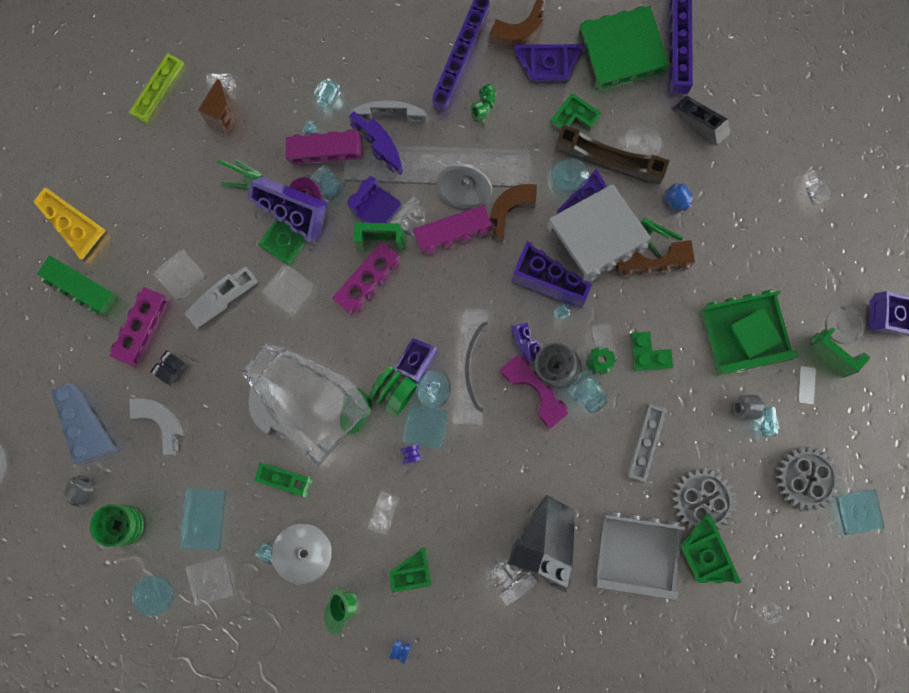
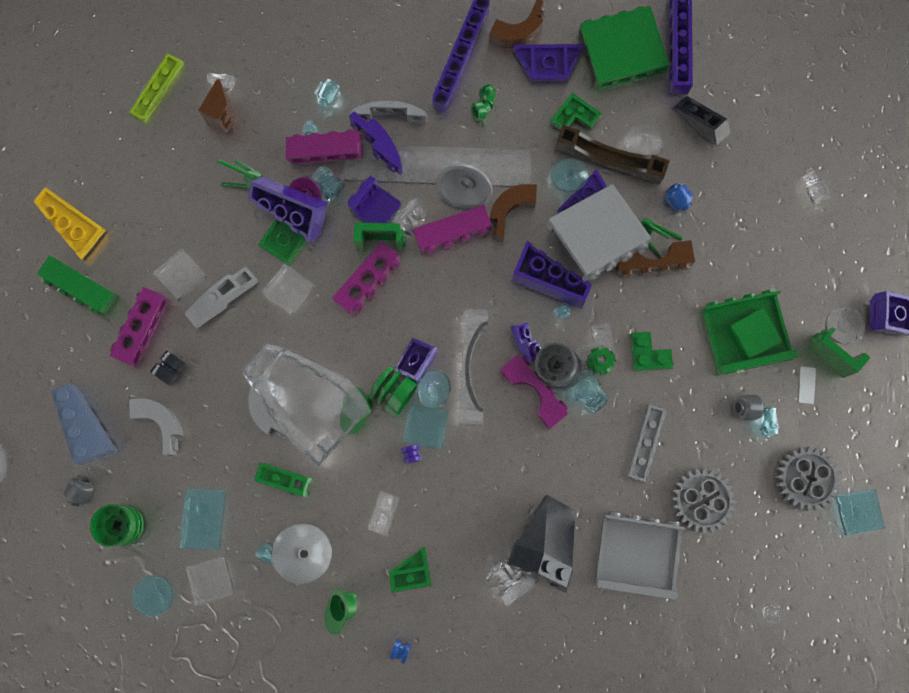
(708, 554): green wing -> none

